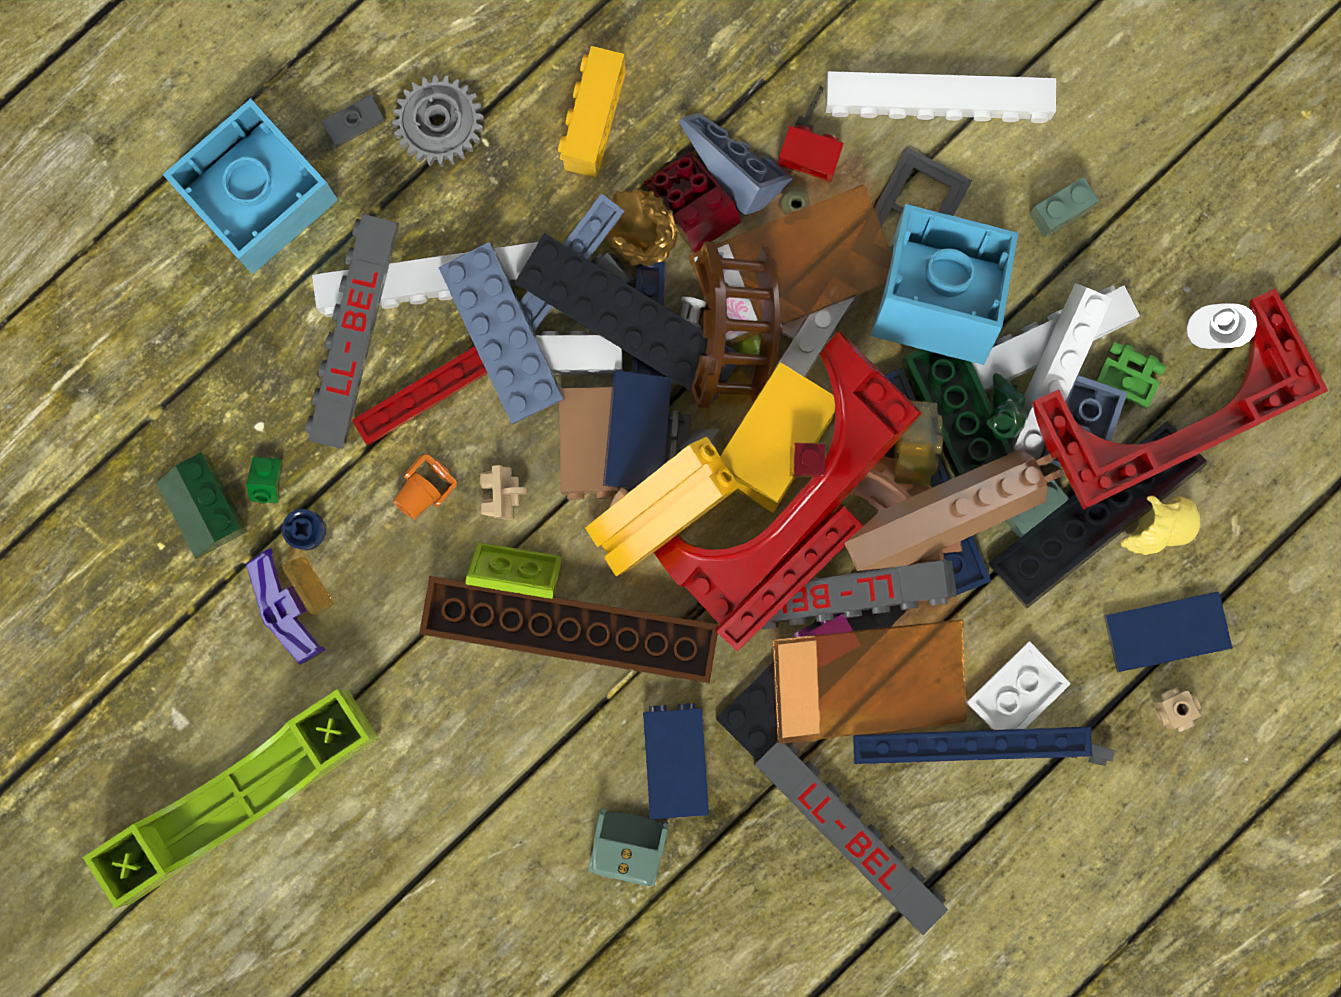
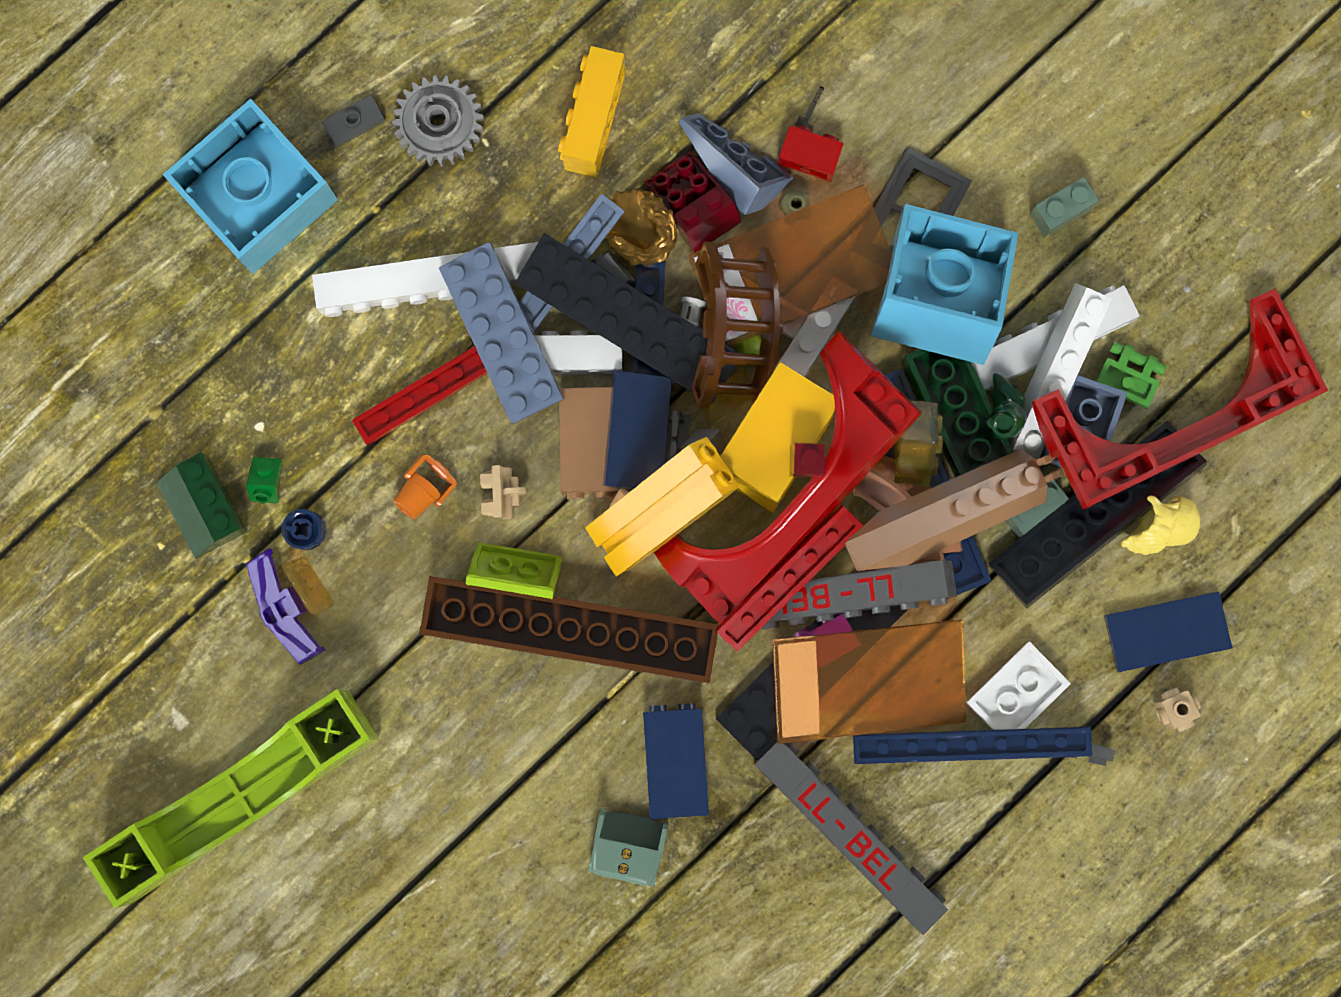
(353, 331): dark grey brick -> none
(940, 96): white brick -> none
(1221, 326): white piece -> none

